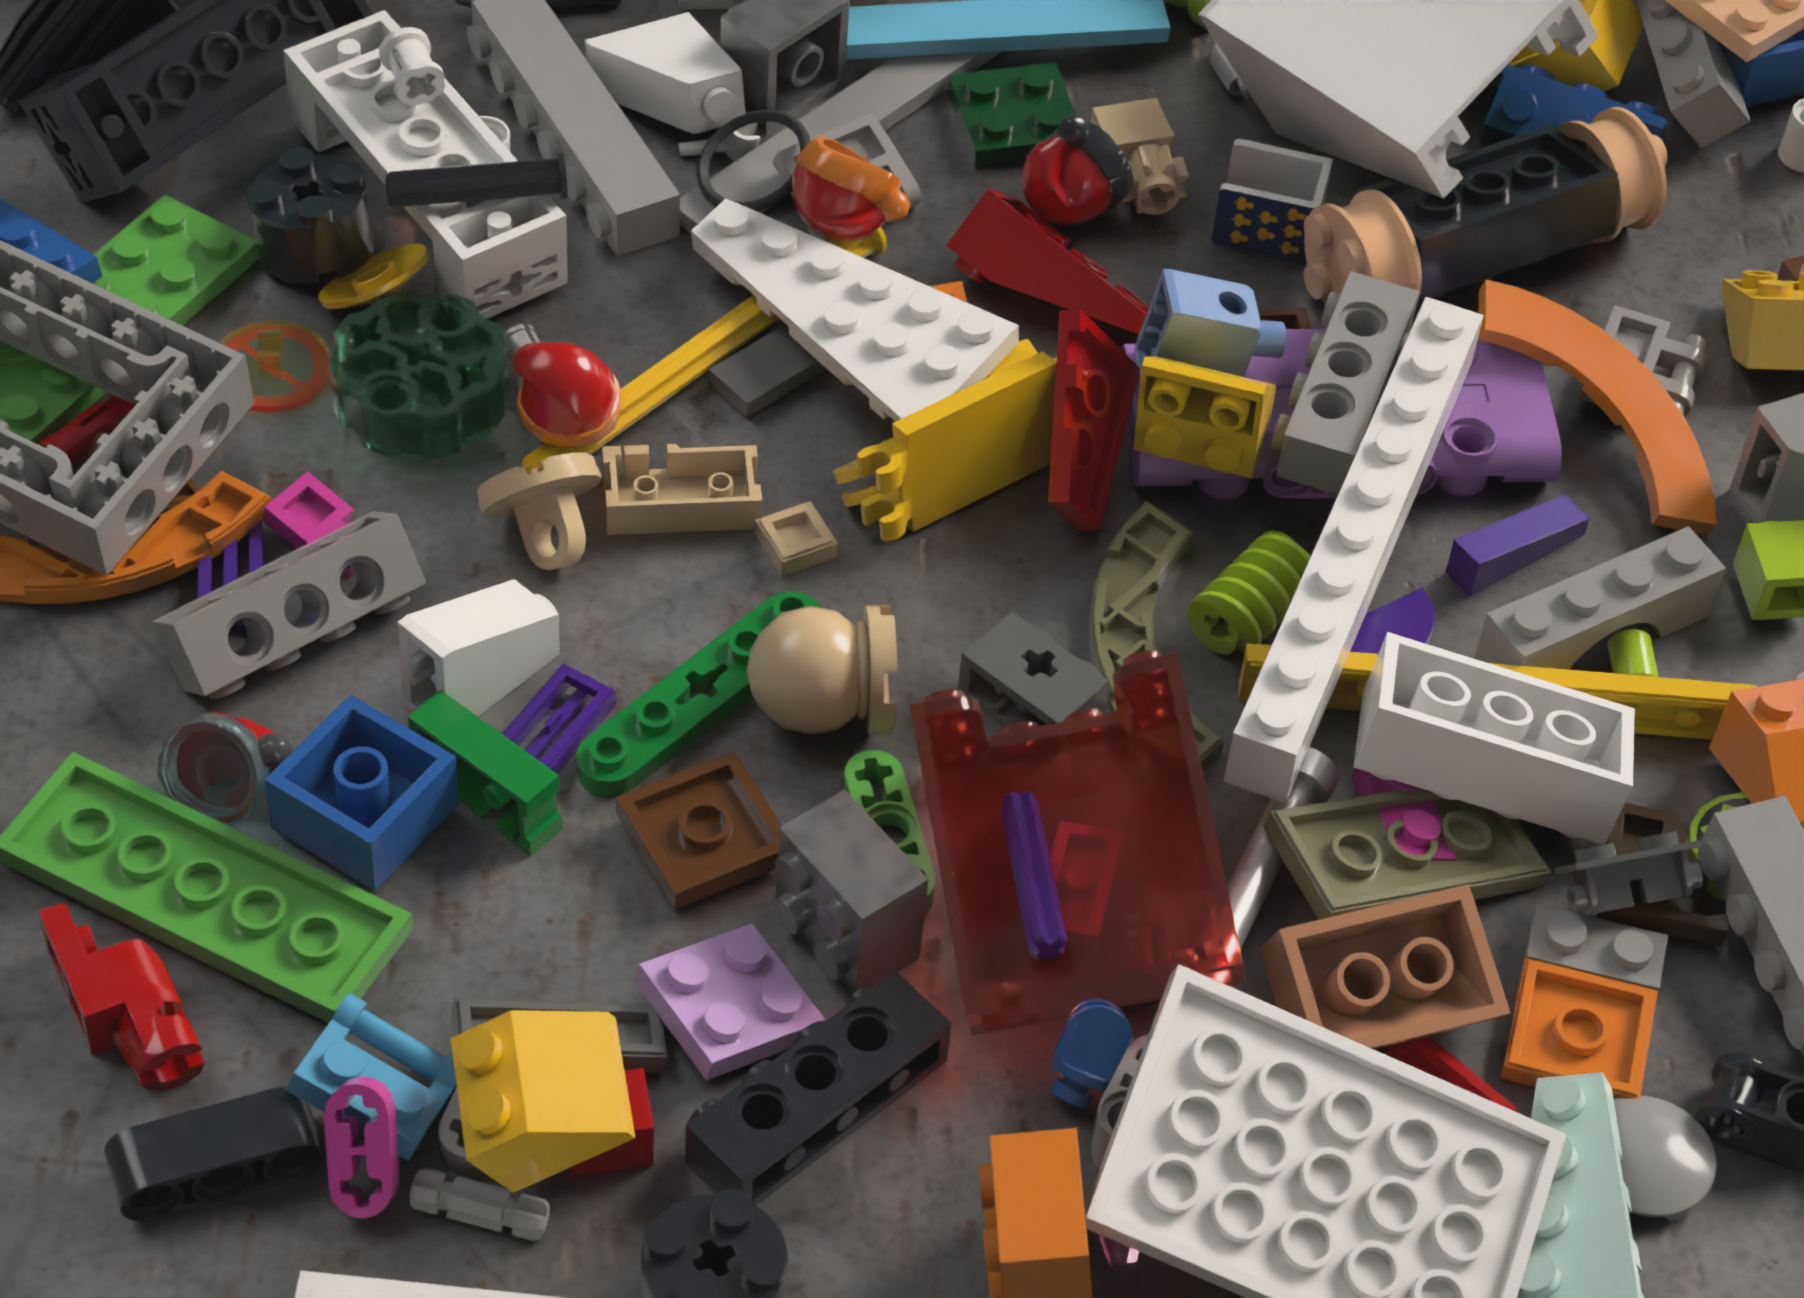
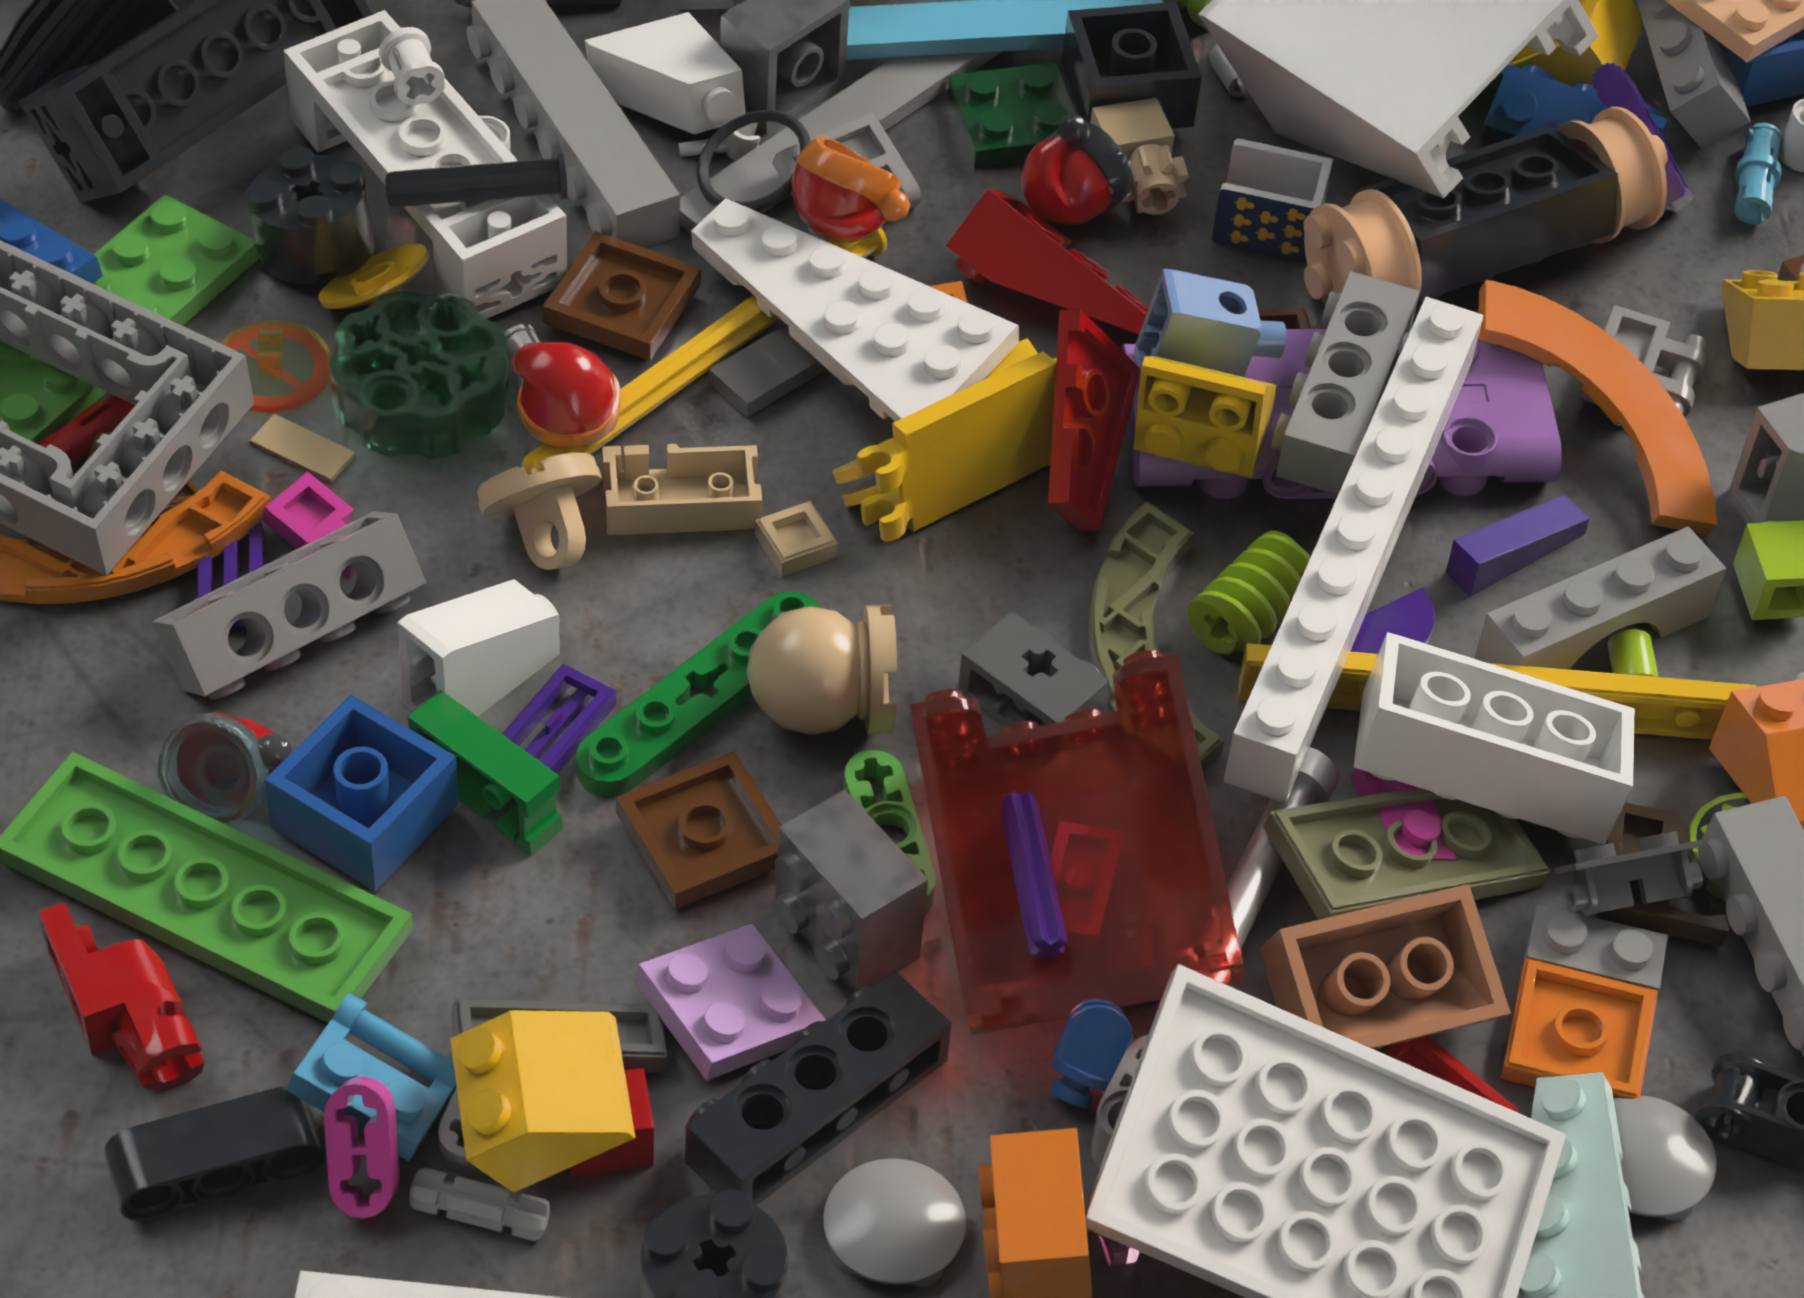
(302, 448): none -> tan window
(622, 295): none -> reddish brown plate
(894, 1223): none -> light grey dish
(1131, 57): none -> black brick
(1617, 90): none -> dark purple hinge
(1758, 173): none -> medium azure pin

